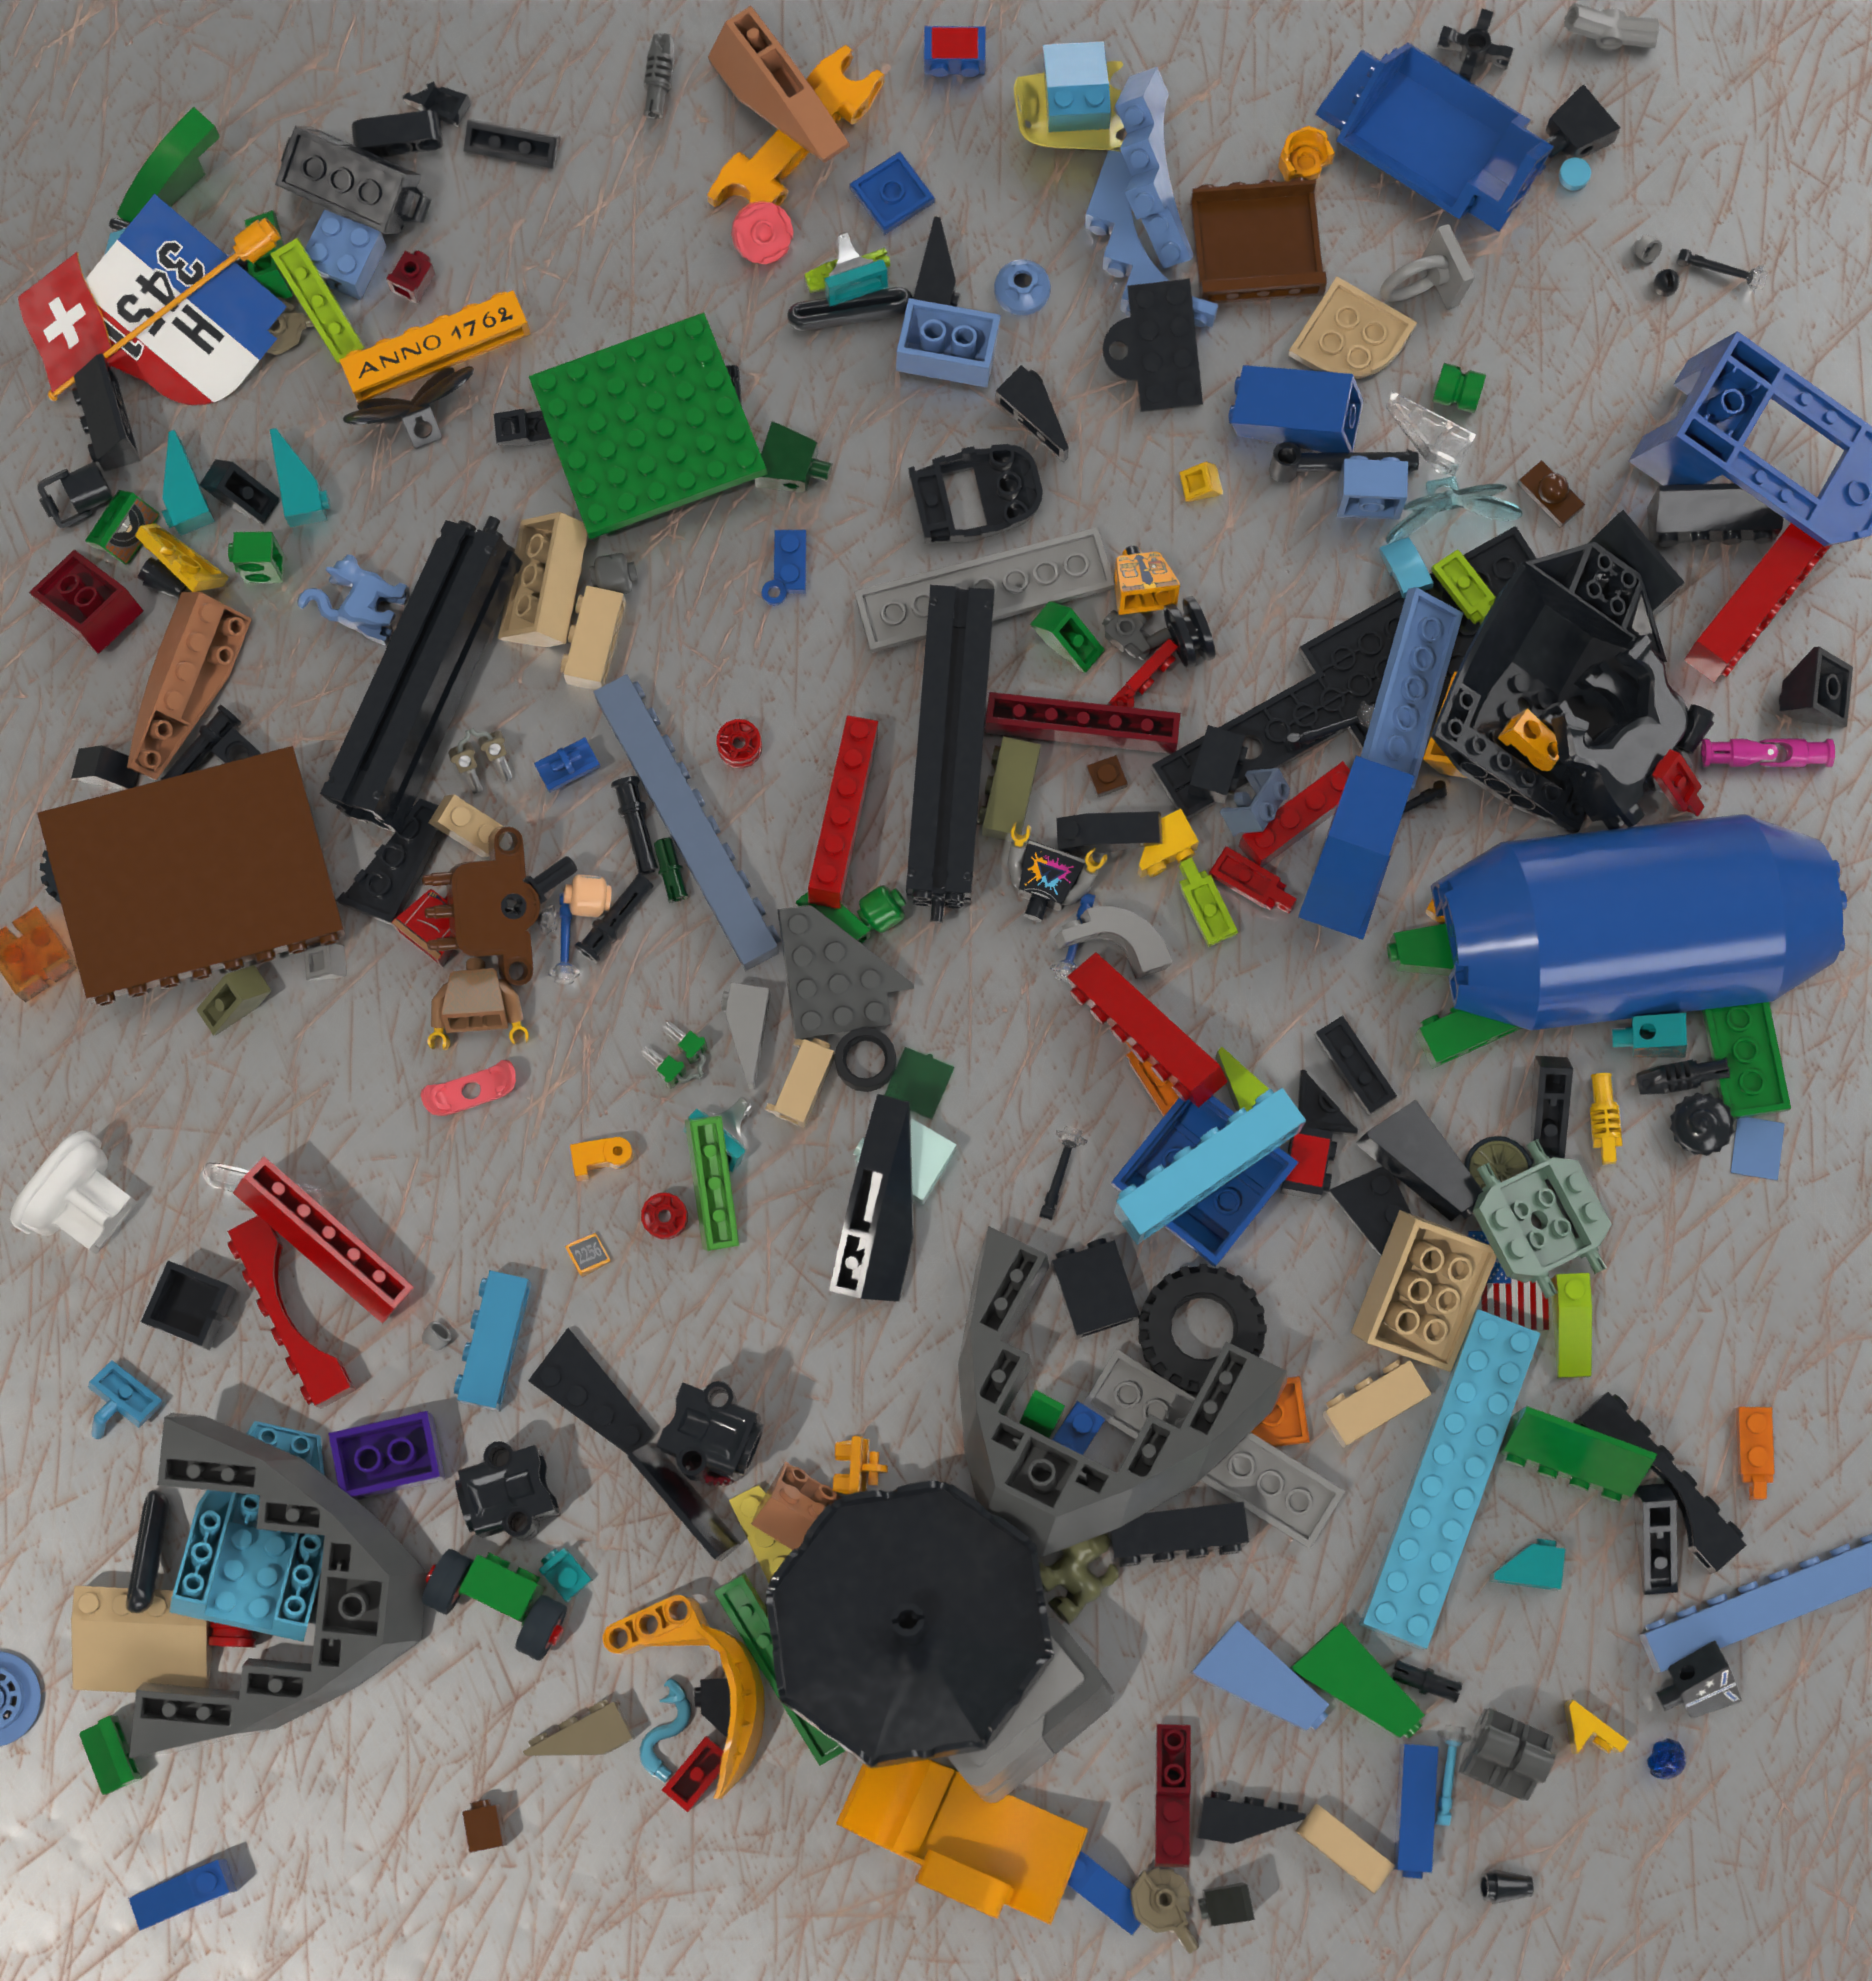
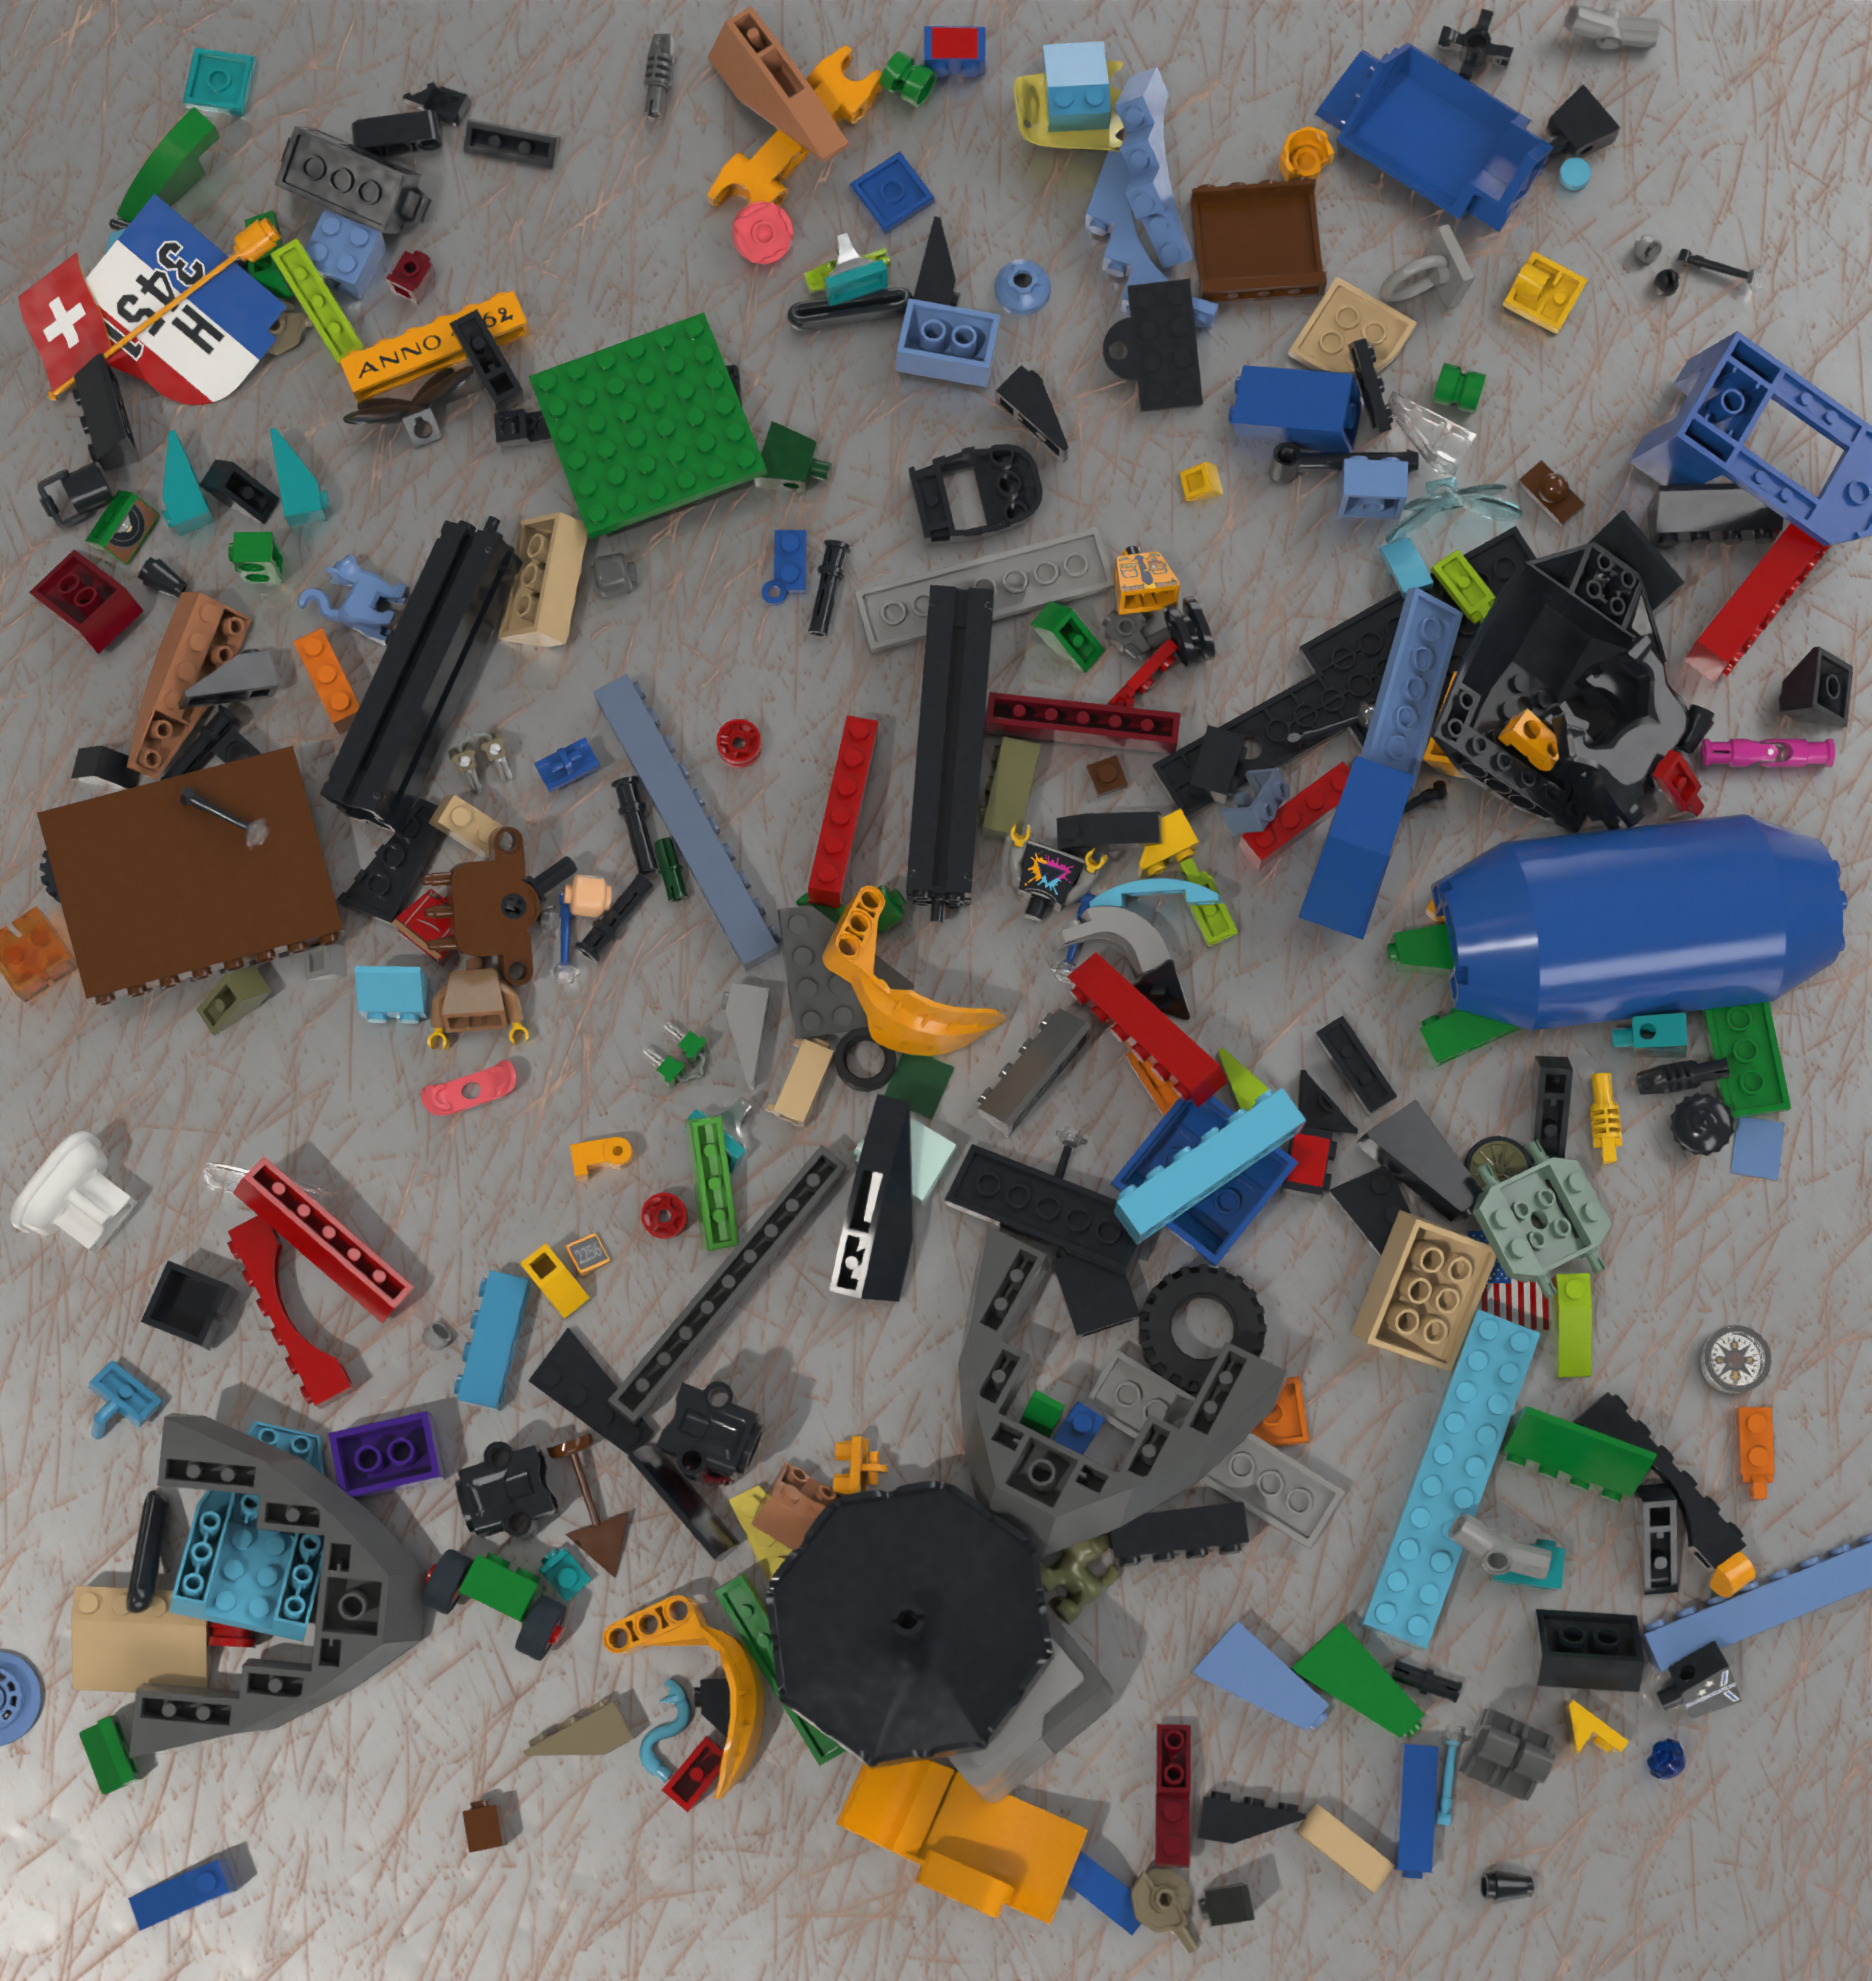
(180, 559): yellow wing -> none
(219, 81): none -> teal tile
(243, 678): none -> slope
(255, 831): none -> black piece
(328, 679): none -> orange brick
(392, 993): none -> medium azure slope
(488, 362): none -> black slope
(555, 1281): none -> yellow slope
(593, 638): tan brick -> none
(601, 1539): none -> reddish brown piece
(727, 1285): none -> dark grey brick
(830, 575): none -> black pin
(897, 1017): none -> light orange piece
(906, 78): none -> green wheel
(1034, 1071): none -> dark grey slope
(1042, 1208): none -> black plate
(1165, 990): none -> black piece
(1195, 893): none -> medium azure slope
(1251, 881): red hinge -> none
(1370, 386): none -> black plate
(1375, 1402): tan brick -> none
(1498, 1550): none -> light grey piece
(1545, 292): none -> yellow plate
(1588, 1650): none -> black slope
(1732, 1575): none -> light orange brick
(1735, 1359): none -> clear piece

